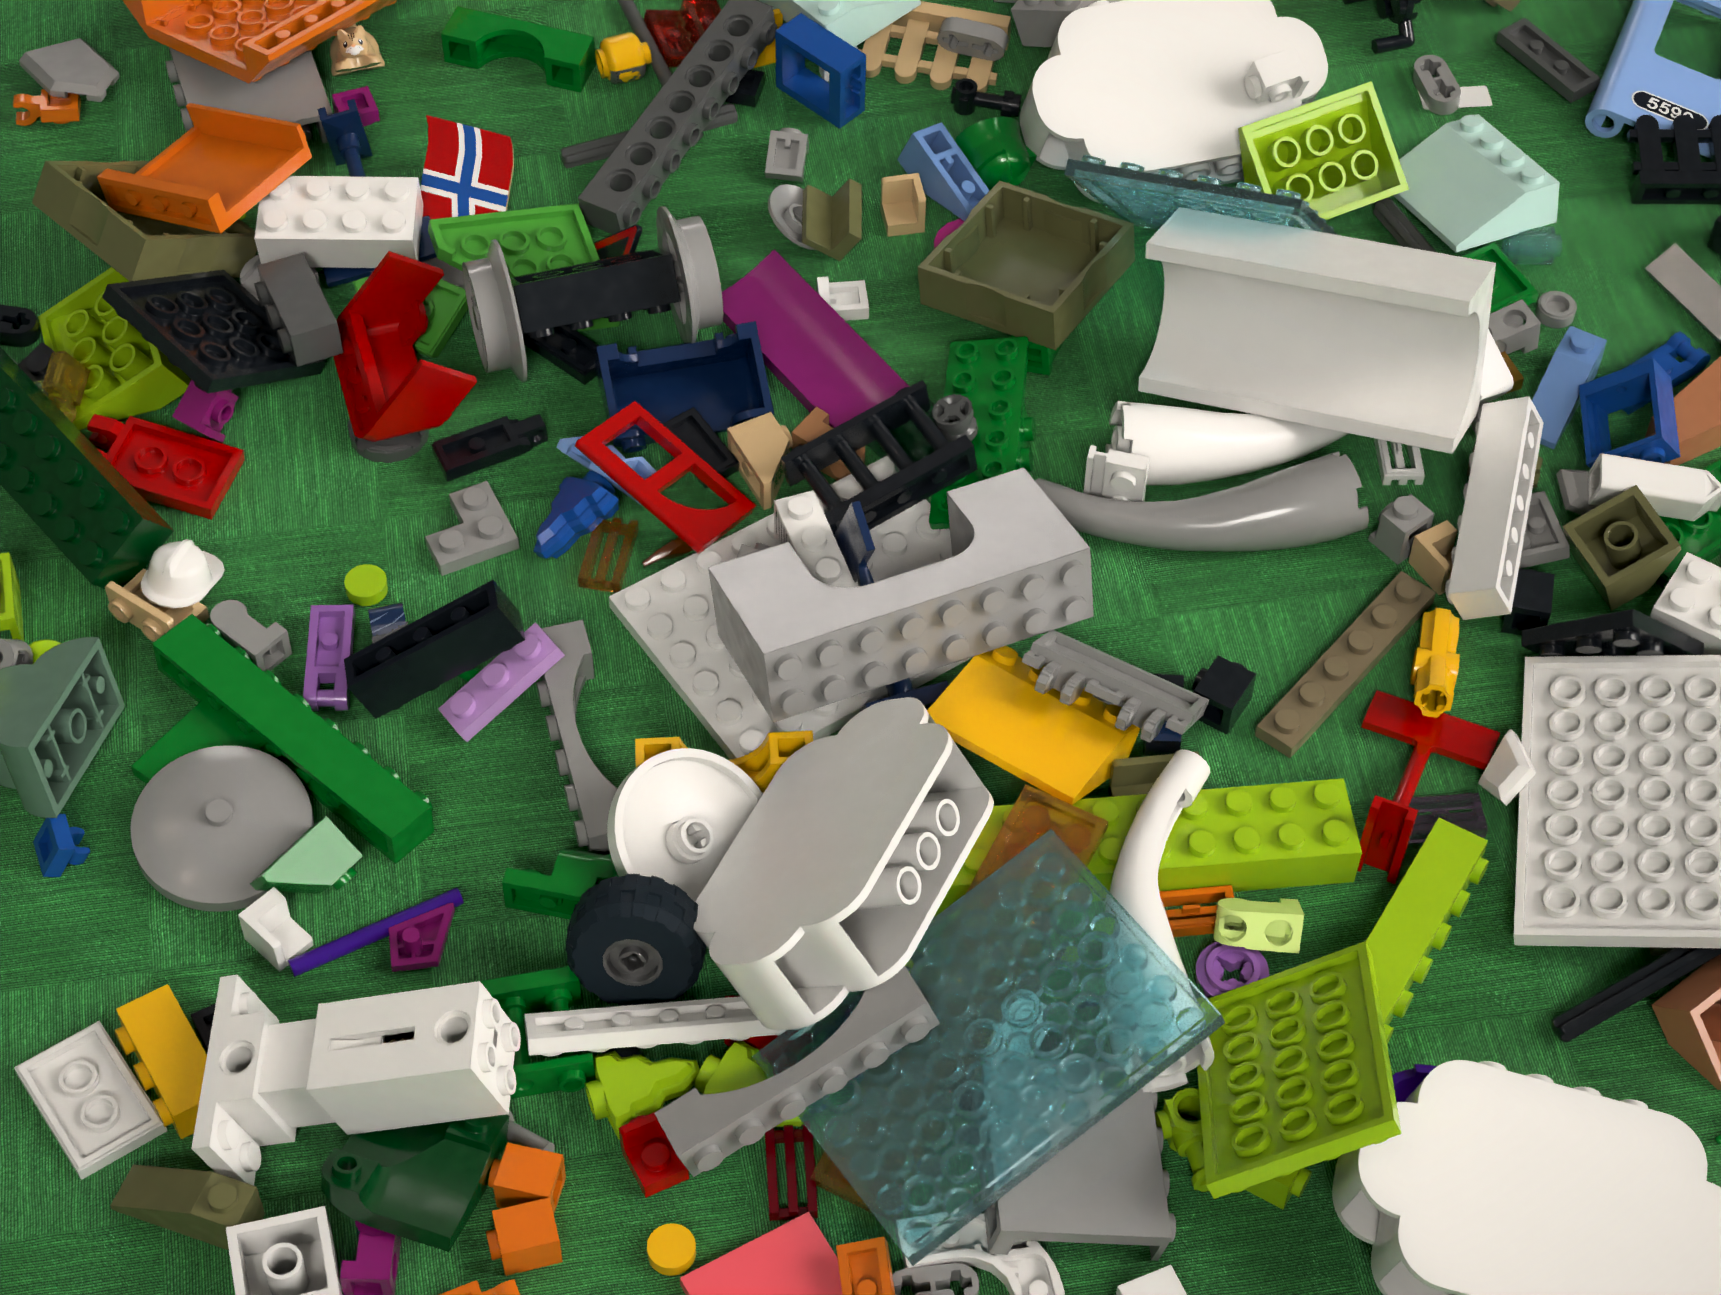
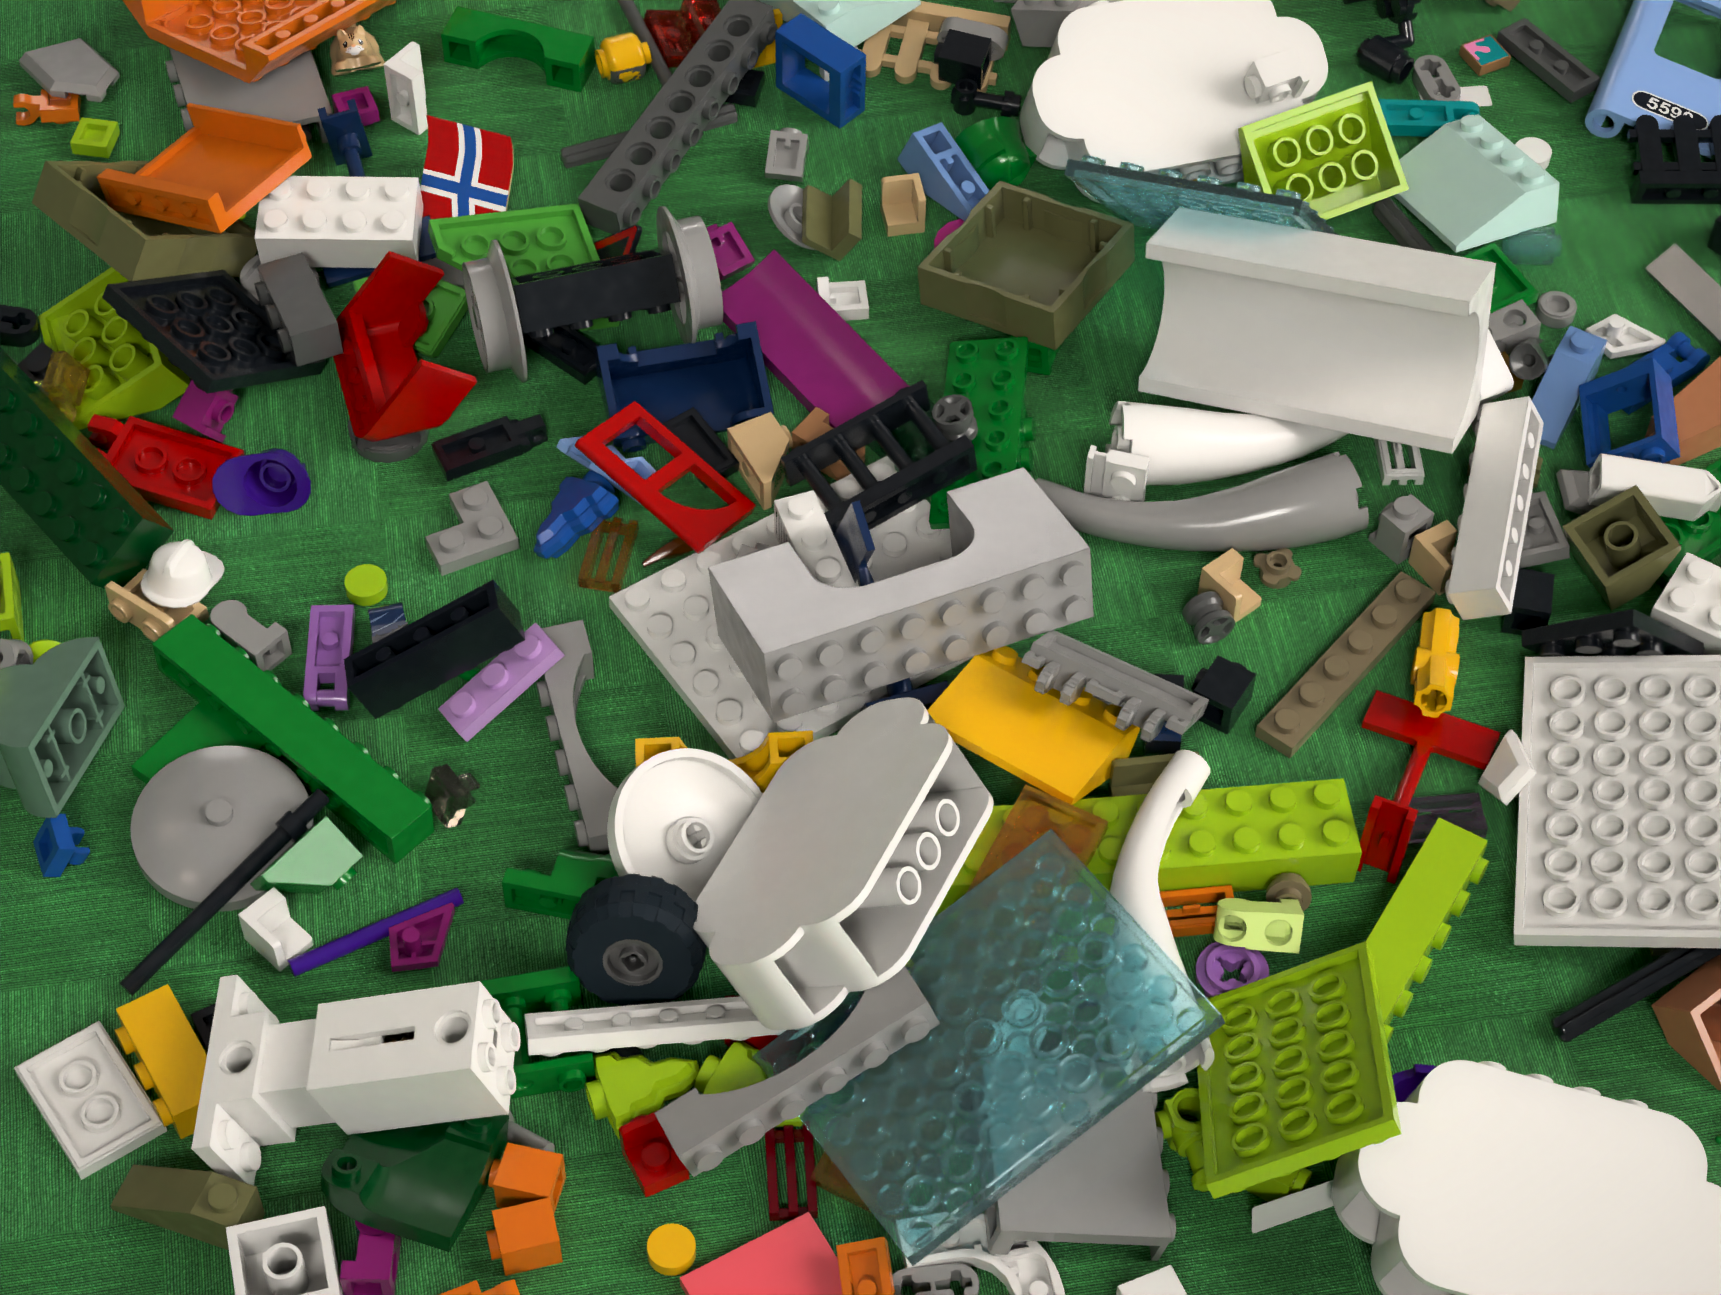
(95, 137): none -> lime plate
(262, 483): none -> dark purple piece
(289, 827): none -> black bar
(407, 88): none -> white panel
(450, 794): none -> clear smoke tile
(729, 250): none -> magenta bracket
(963, 57): none -> black brick
(1208, 617): none -> dark grey wheel
(1224, 578): none -> tan panel
(1279, 576): none -> dark tan plate
(1289, 887): none -> dark tan plate
(1292, 1206): none -> white sticker
(1385, 59): none -> black brick
(1423, 116): none -> teal plate
(1484, 55): none -> tile
(1529, 360): none -> dark grey piece
(1536, 149): none -> white tile
(1624, 337): none -> white piece

